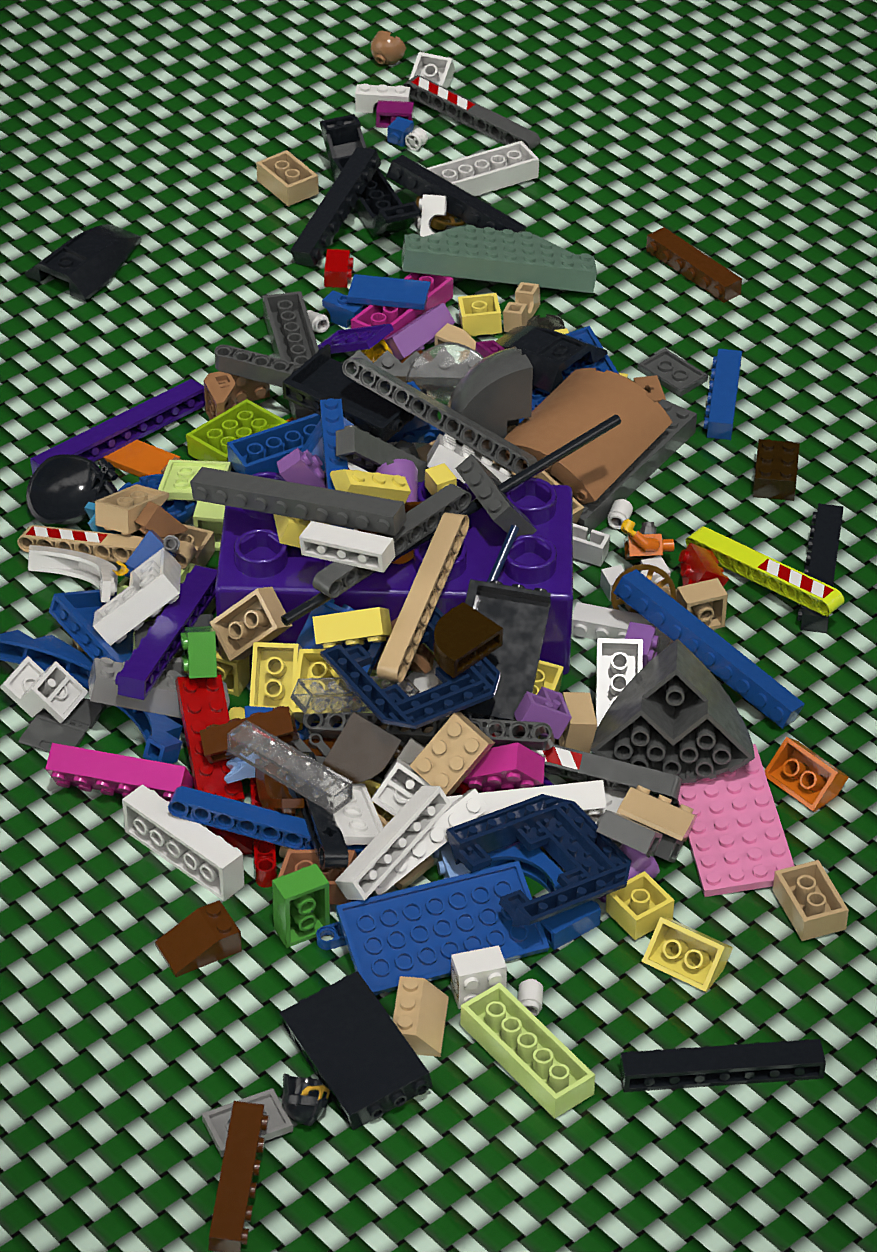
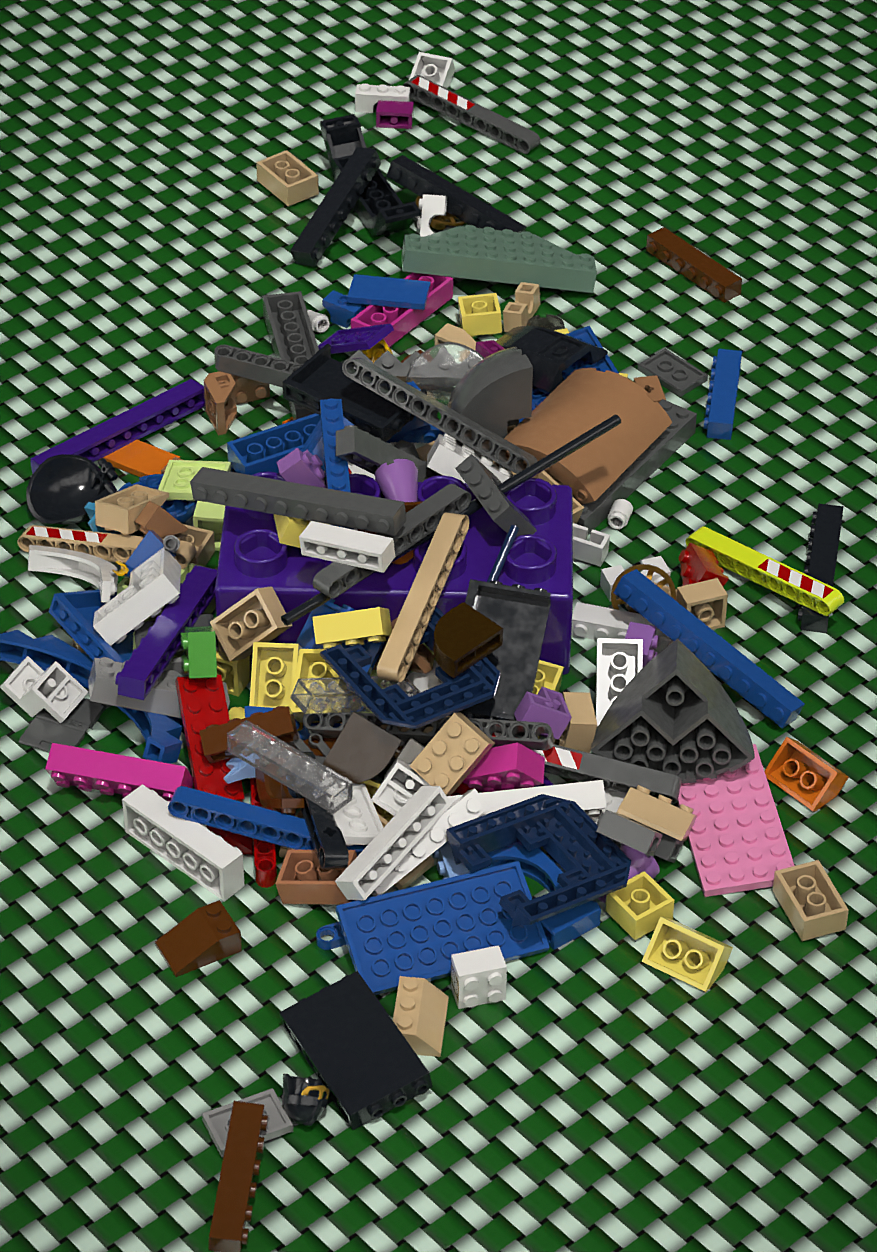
(88, 259): black wedge -> none
(210, 439): lime slope -> none
(300, 905): bright green brick -> none
(338, 268): red brick -> none
(371, 484): light yellow slope -> none
(387, 49): medium nougat cylinder -> none
(398, 130): blue brick -> none
(416, 139): white wheel -> none
(419, 331): medium lavender brick -> none
(438, 477): light yellow brick -> none
(491, 169): white brick -> none
(527, 1050): yellowish green brick -> none
(531, 995): white brick -> none
(644, 543): orange torso -> none
(722, 1065): black brick -> none
(776, 469): dark brown brick -> none

